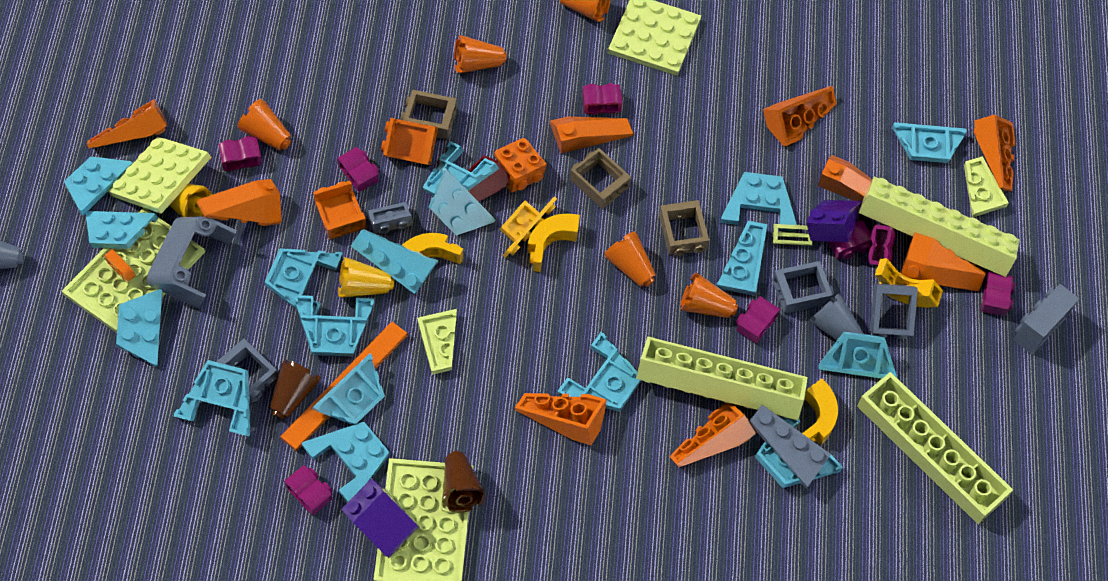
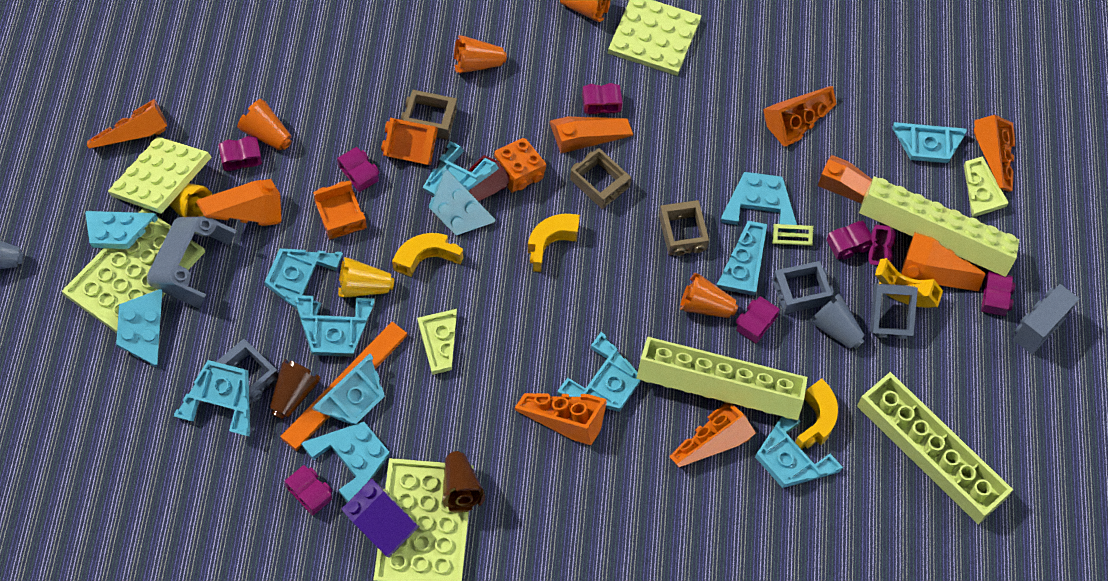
(94, 180): medium azure wing -> none
(119, 265): orange beam -> none
(390, 218): sand blue bracket -> none
(402, 264): medium azure wing -> none
(521, 222): yellow bracket -> none
(632, 259): orange cone -> none
(794, 448): sand blue wing -> none
(833, 220): dark purple slope -> none
(859, 356): medium azure wing -> none

